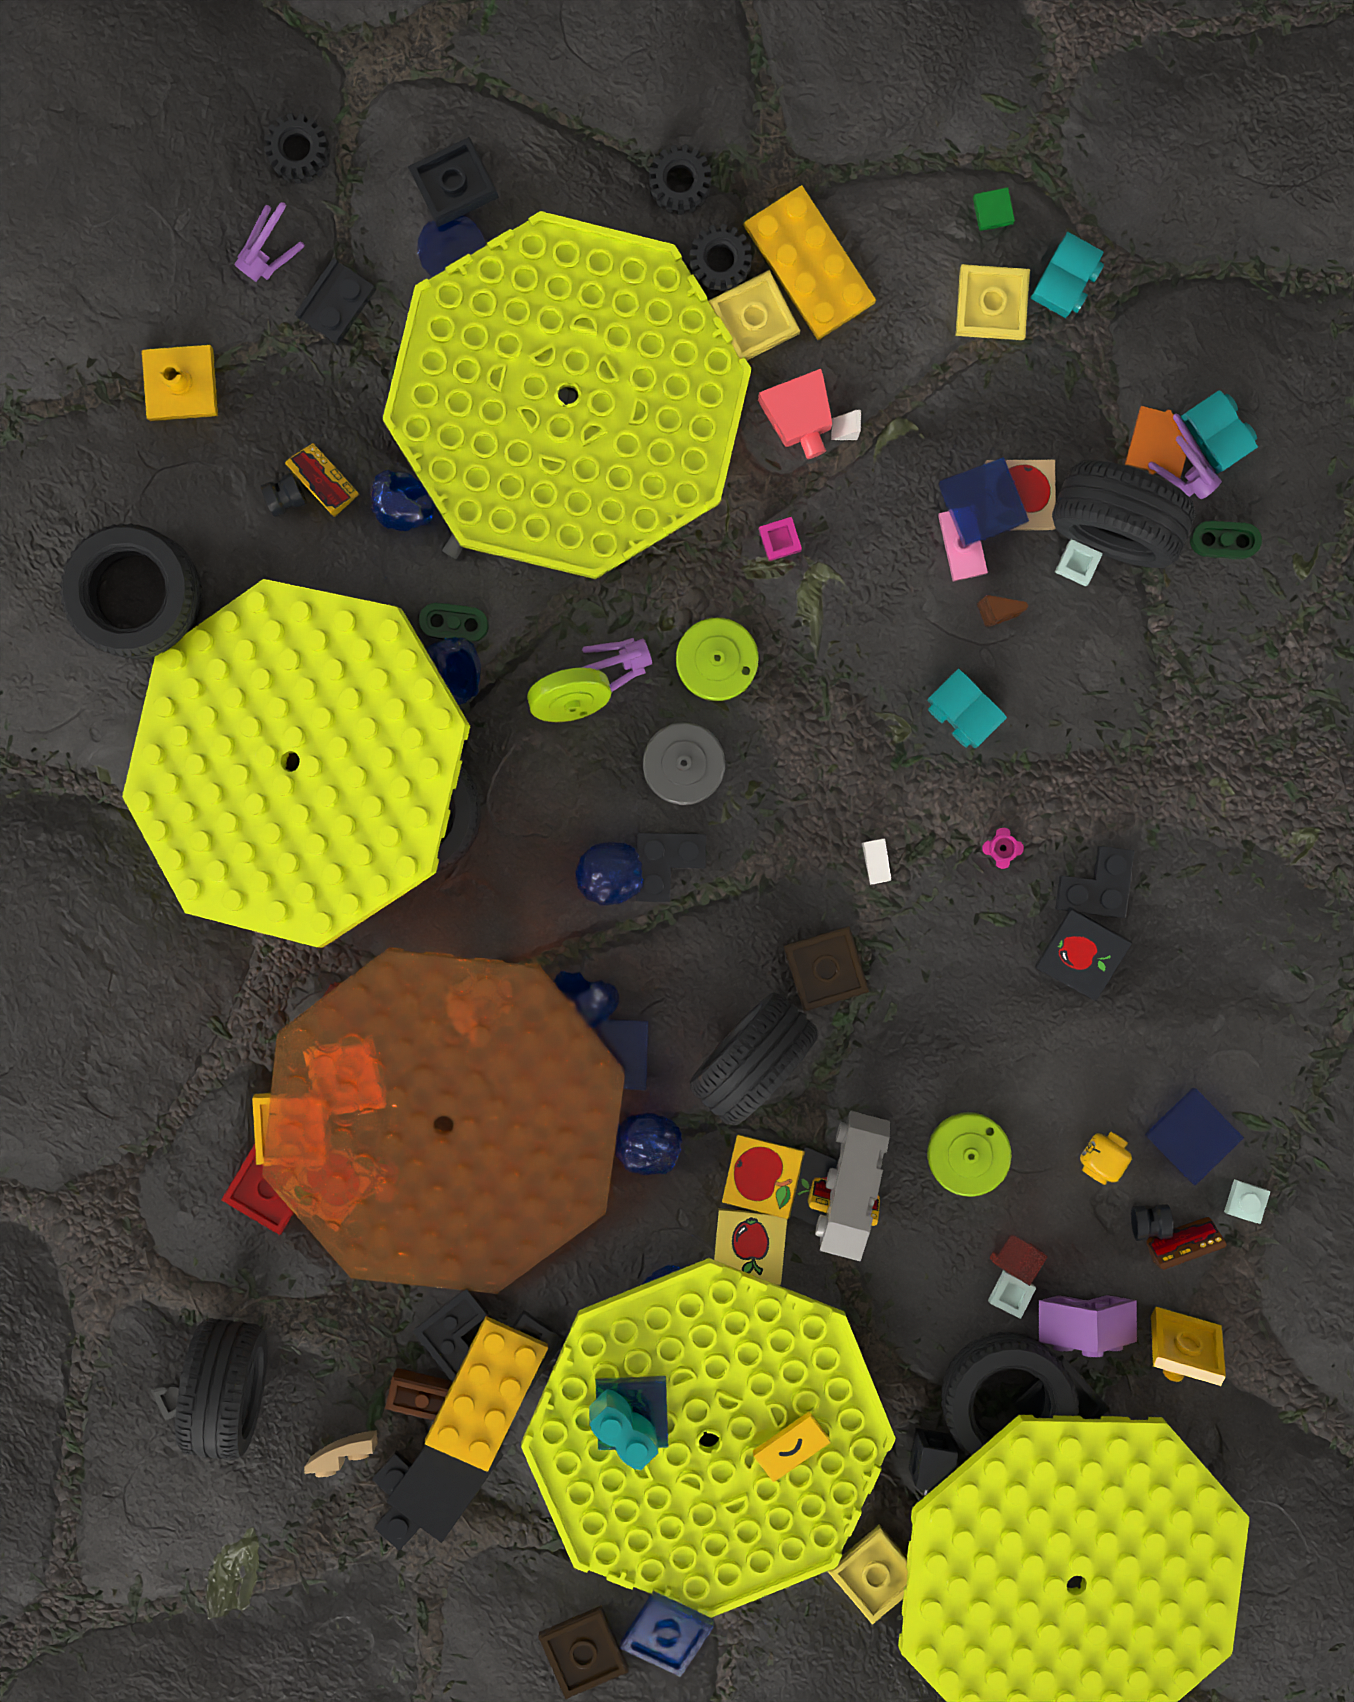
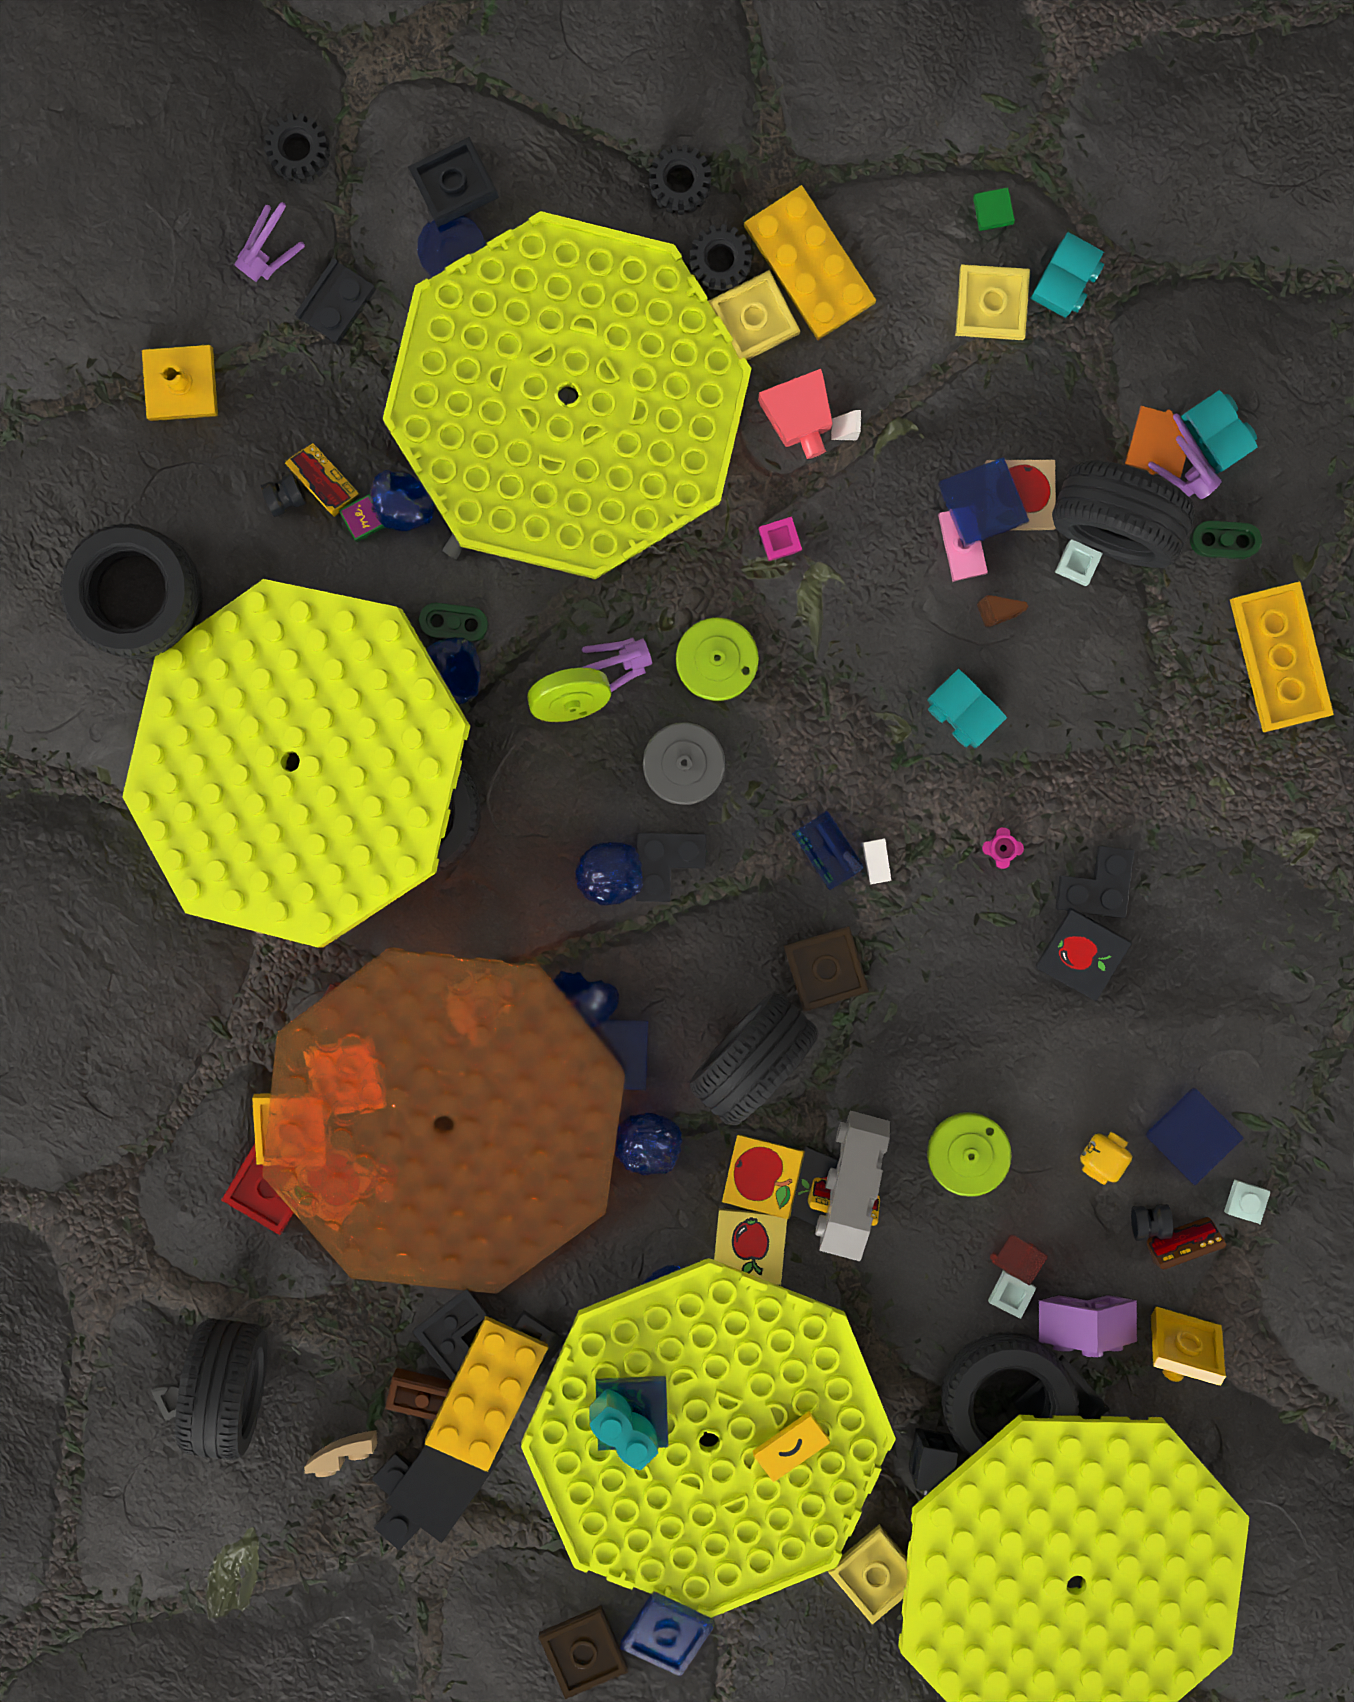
(360, 518): none -> magenta tile
(828, 850): none -> clear blue slope
(1281, 657): none -> yellow plate

